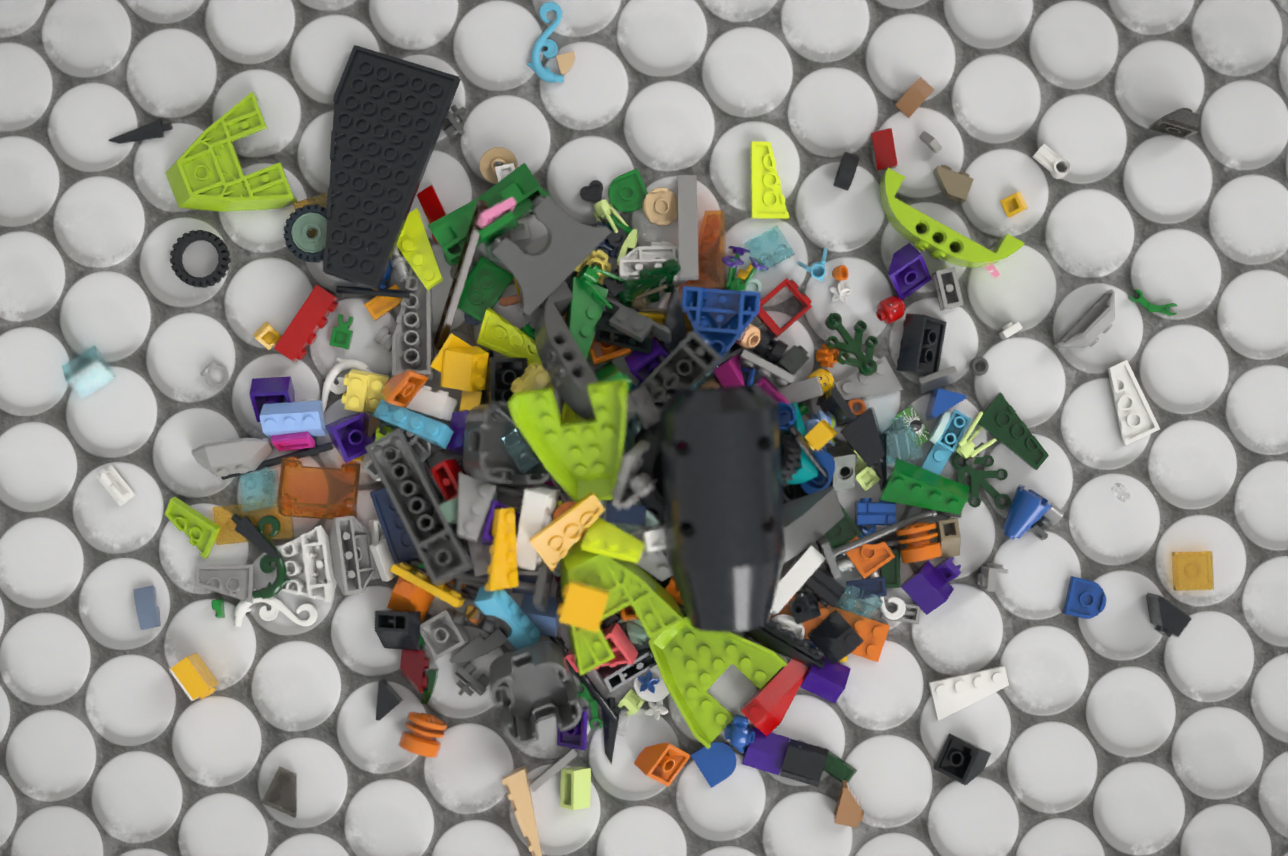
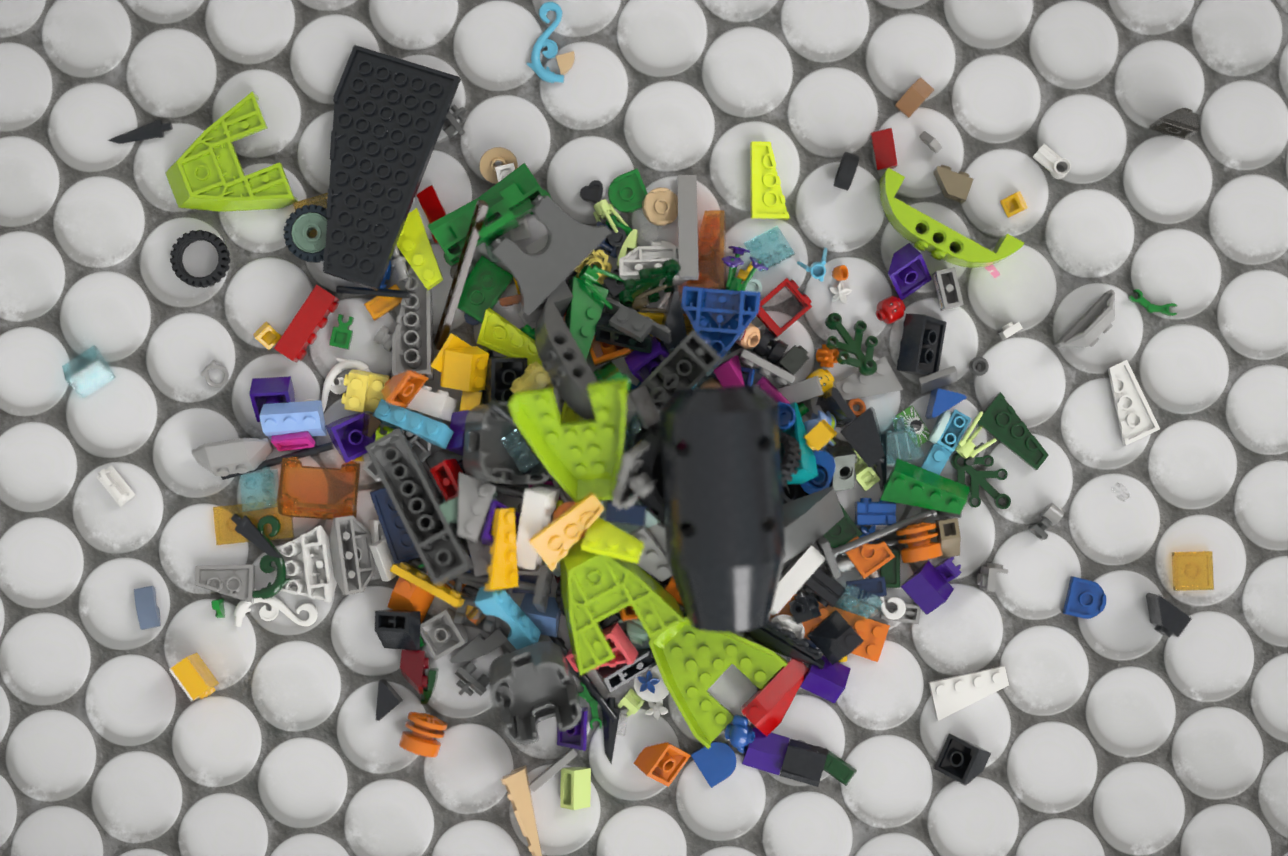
(198, 528): lime wing -> none
(282, 792): clear smoke wing -> none
(496, 212): bright pink tile -> none
(583, 605): yellow piece -> none
(654, 540): white plate -> none
(800, 440): black bar -> none
(848, 807): medium nougat slope -> none
(1024, 512): blue cone -> none

